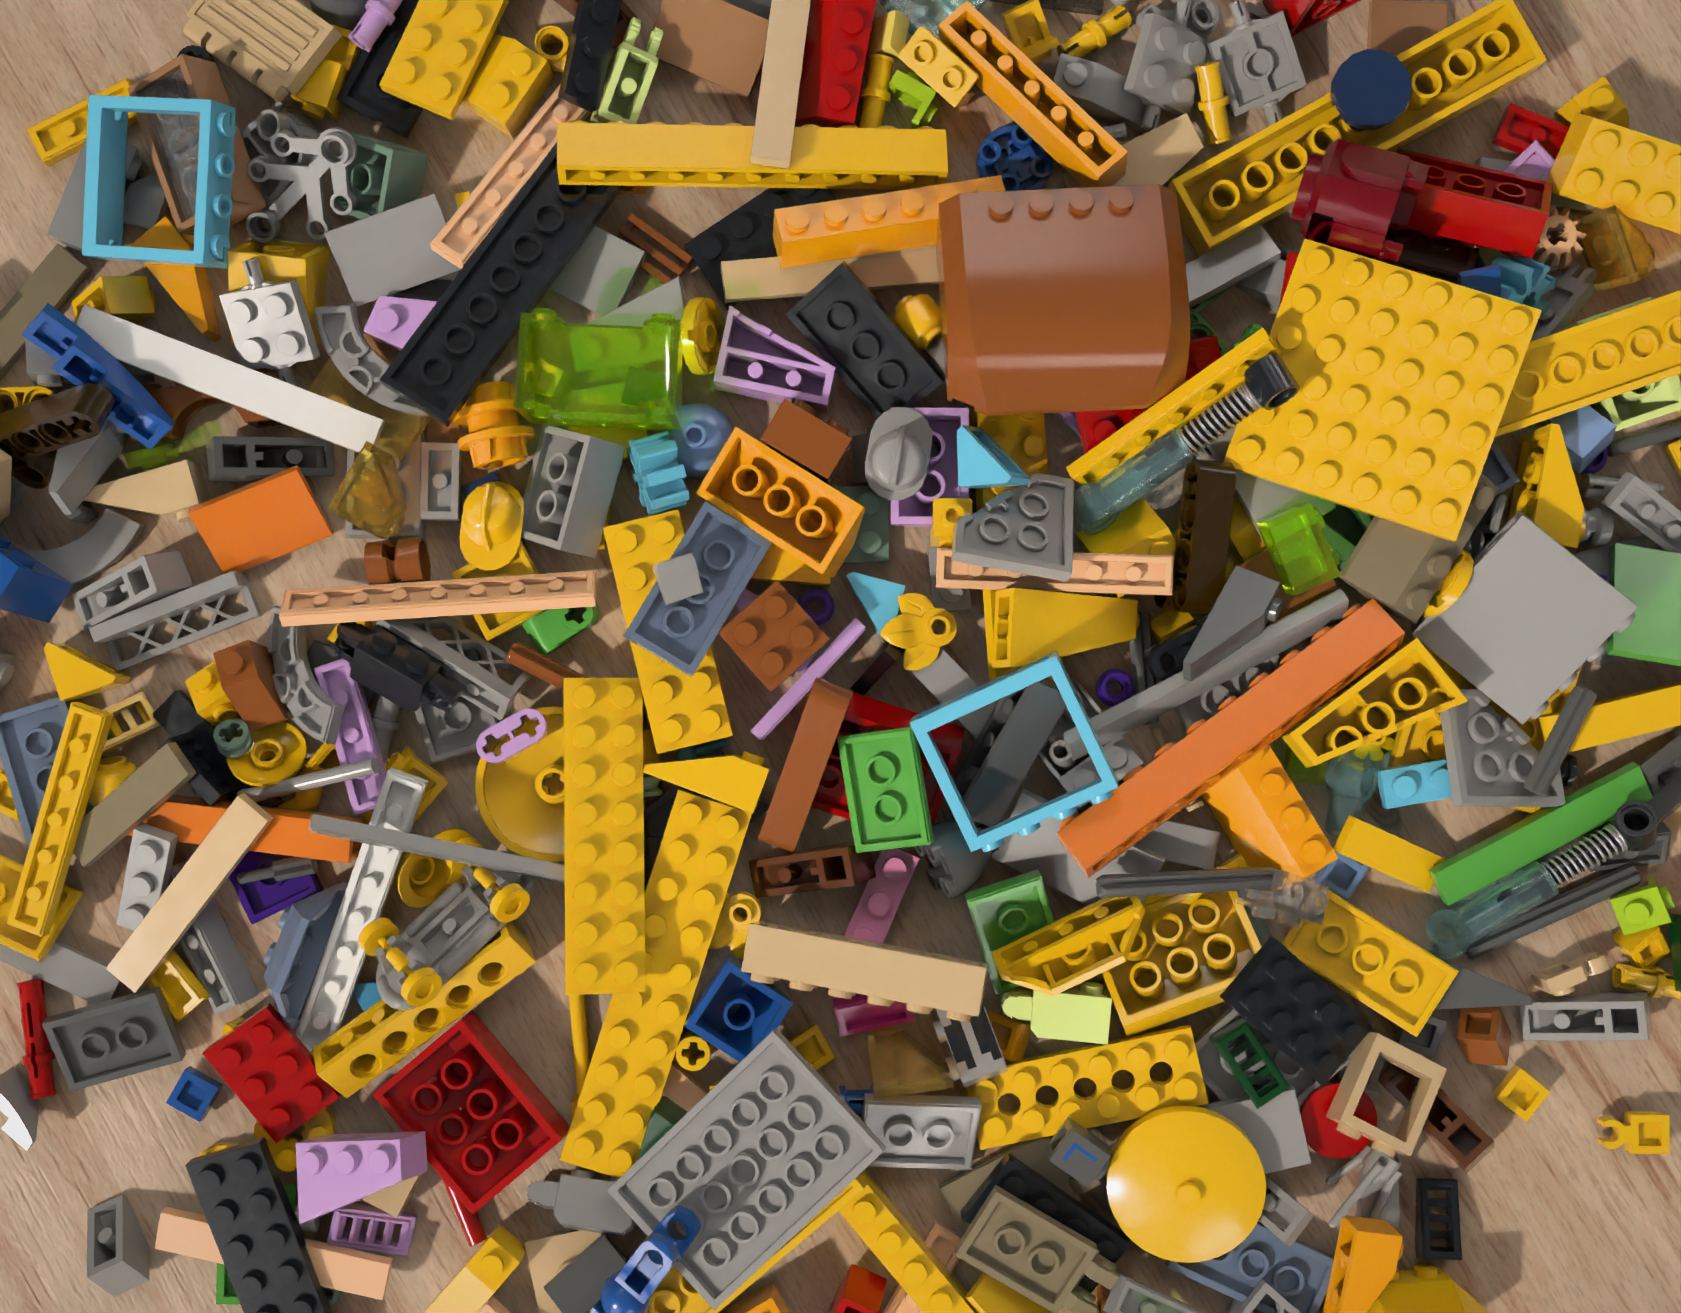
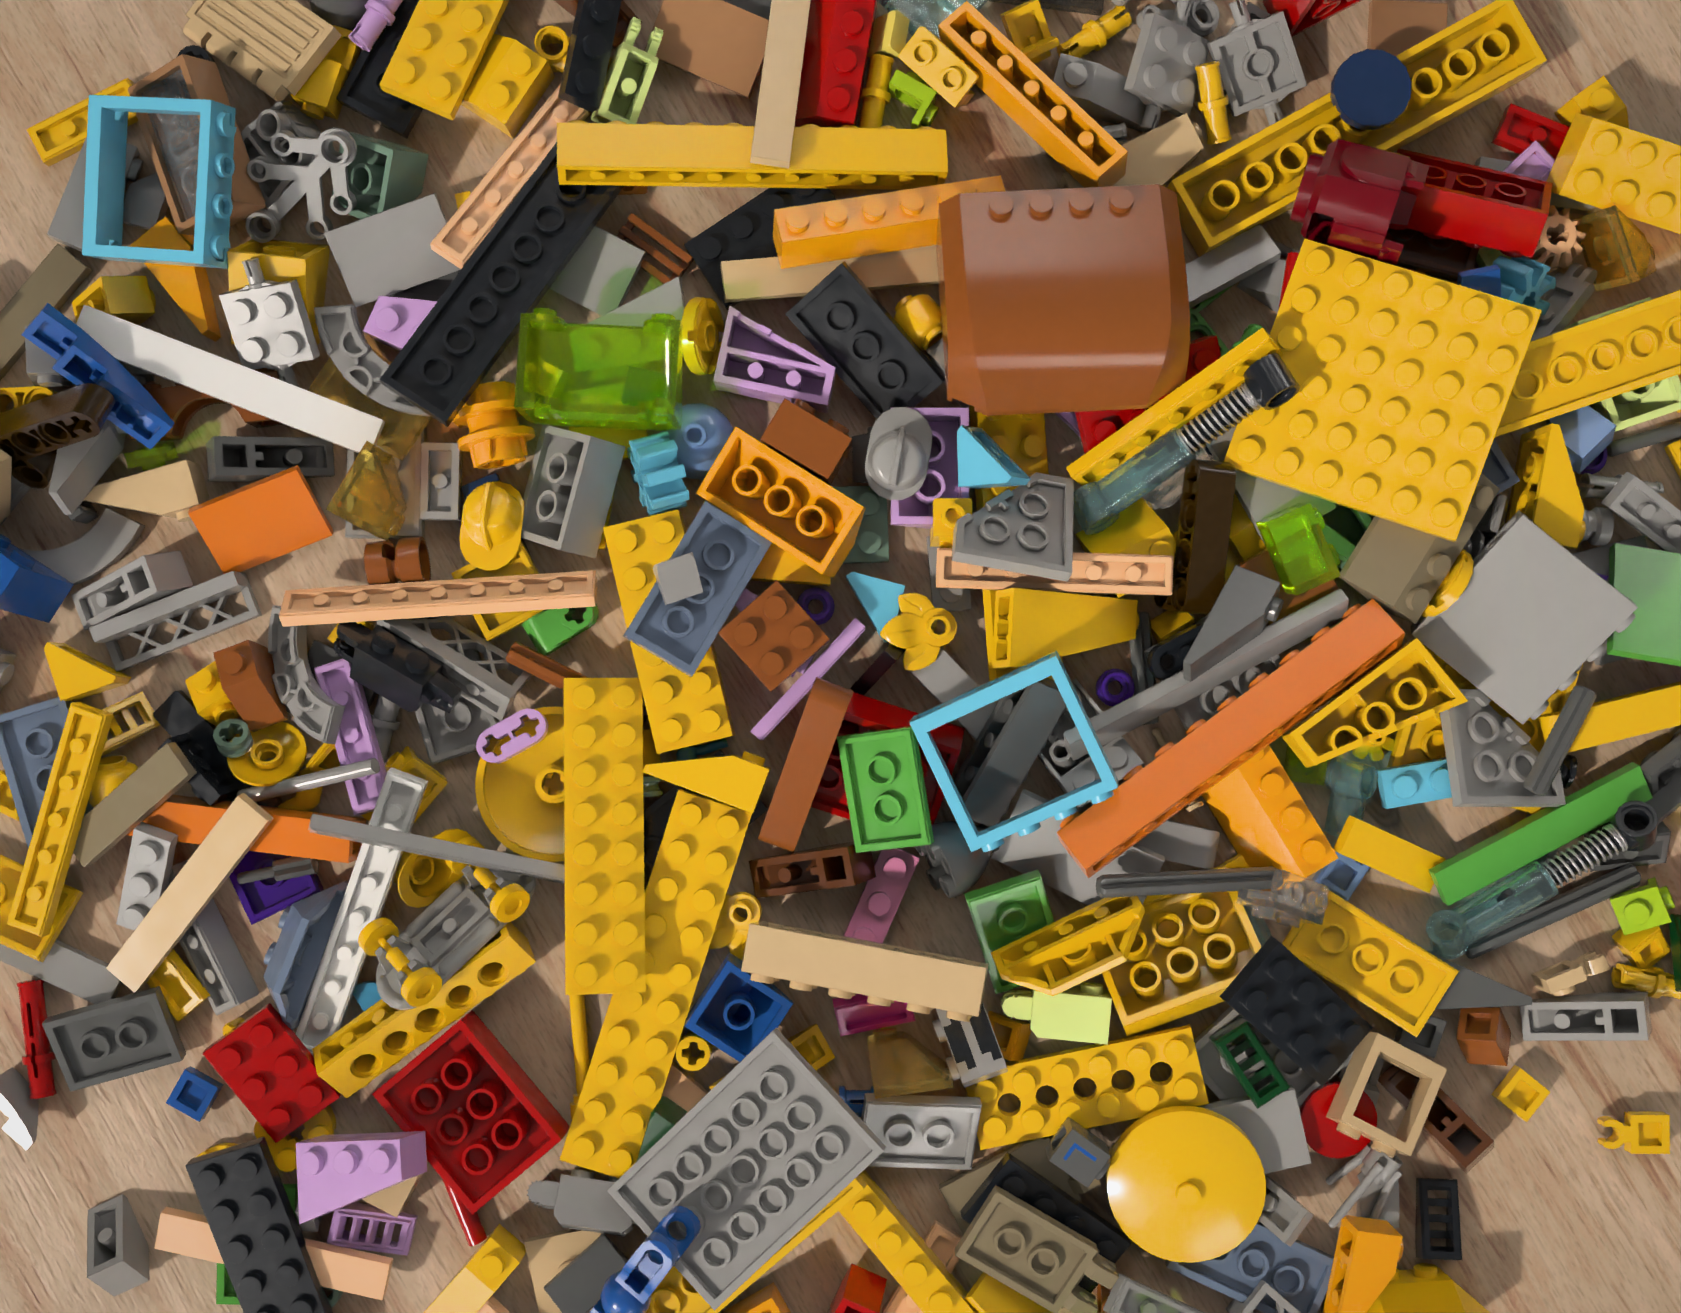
(1016, 158): blue tile -> none

